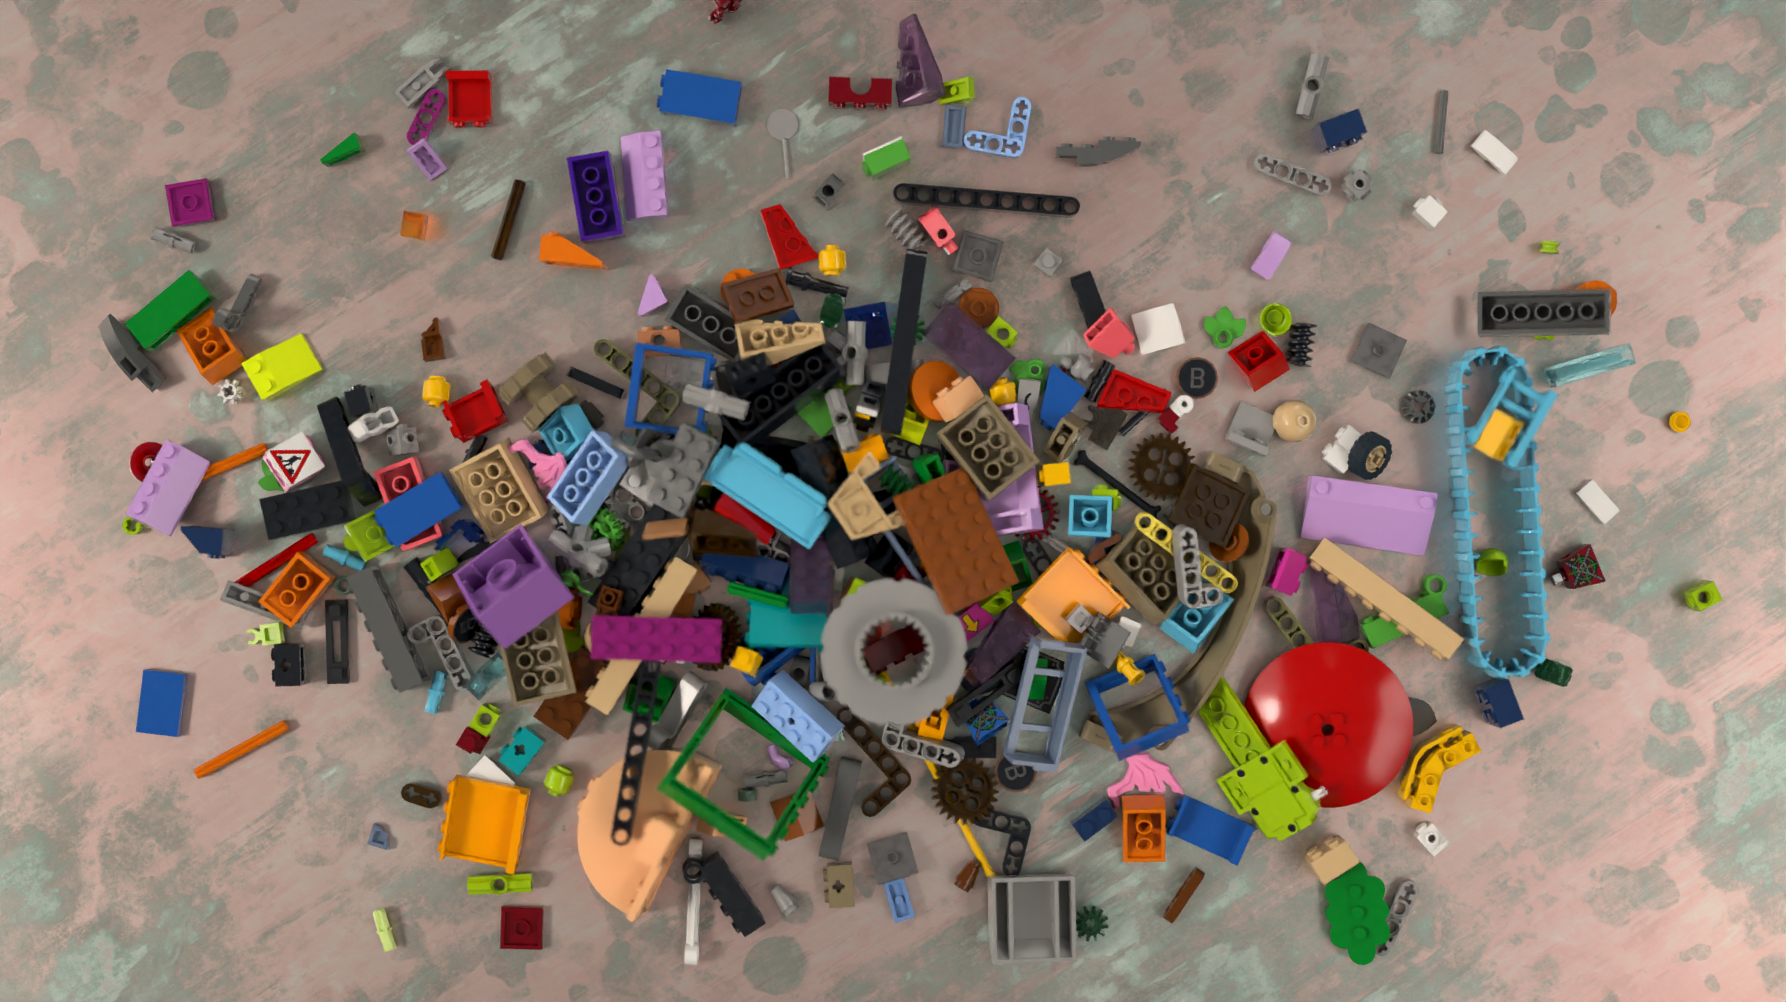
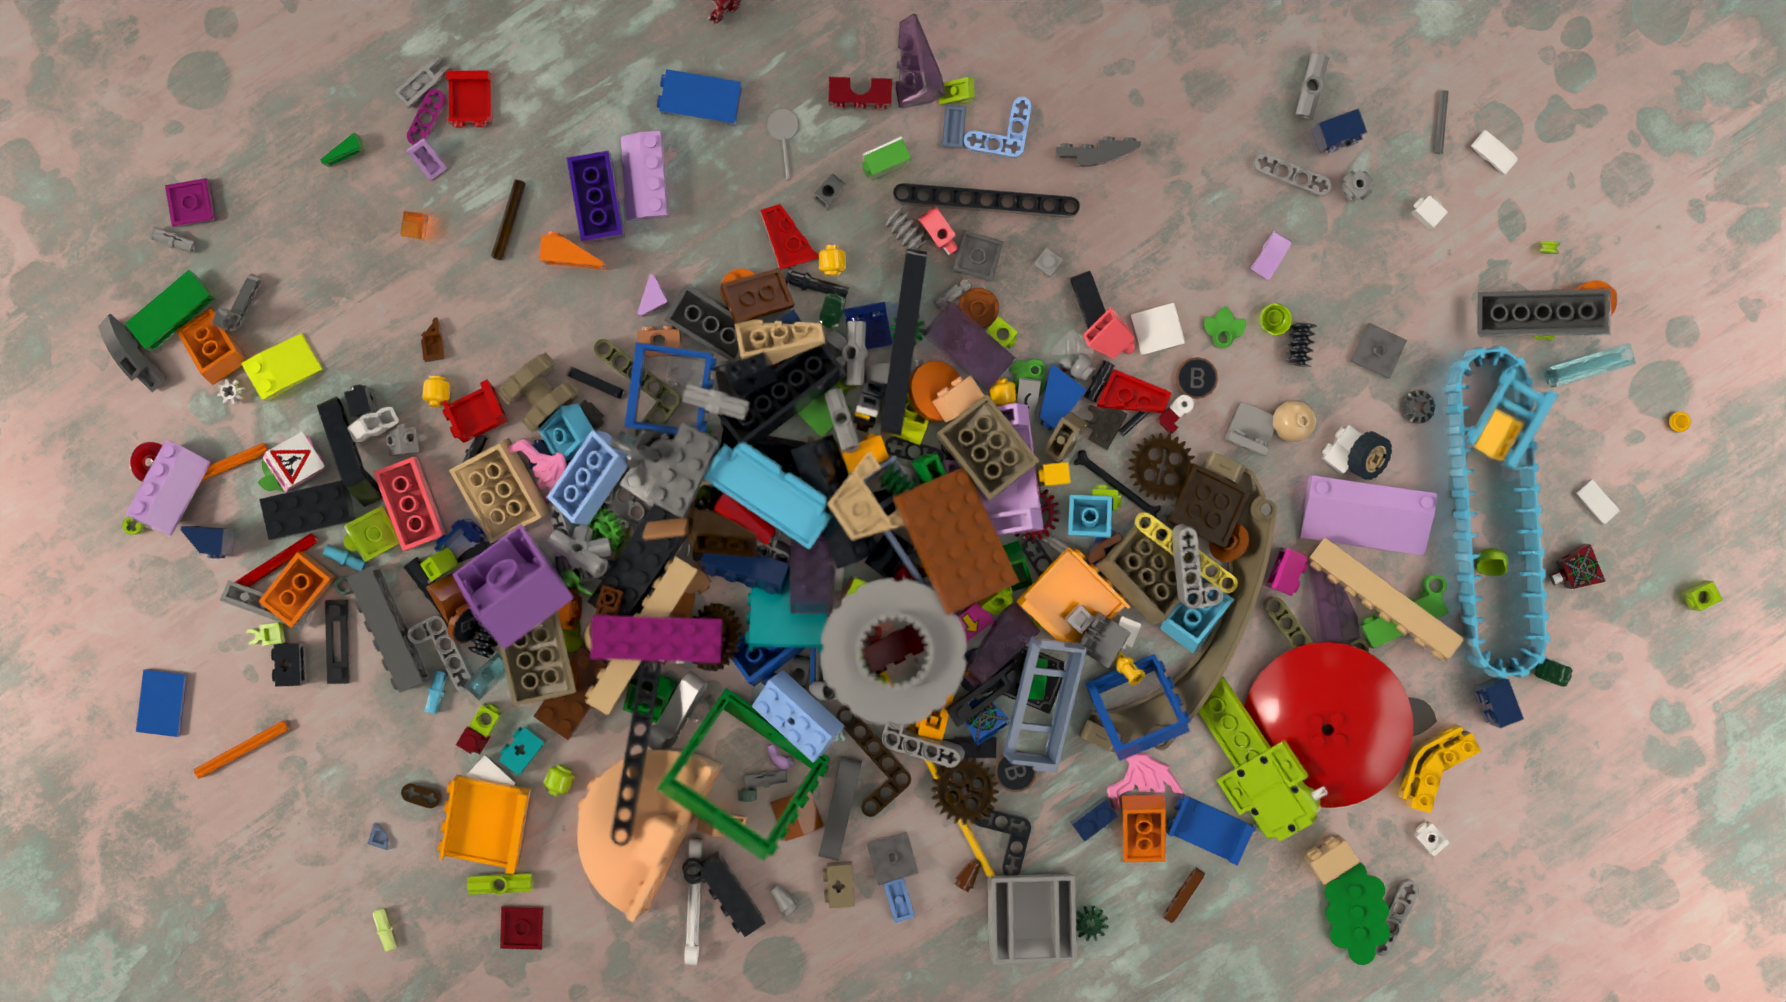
(418, 509): blue panel -> none
(746, 661): yellow brick -> none
(757, 594): green axle -> none
(1259, 360): red slope -> none

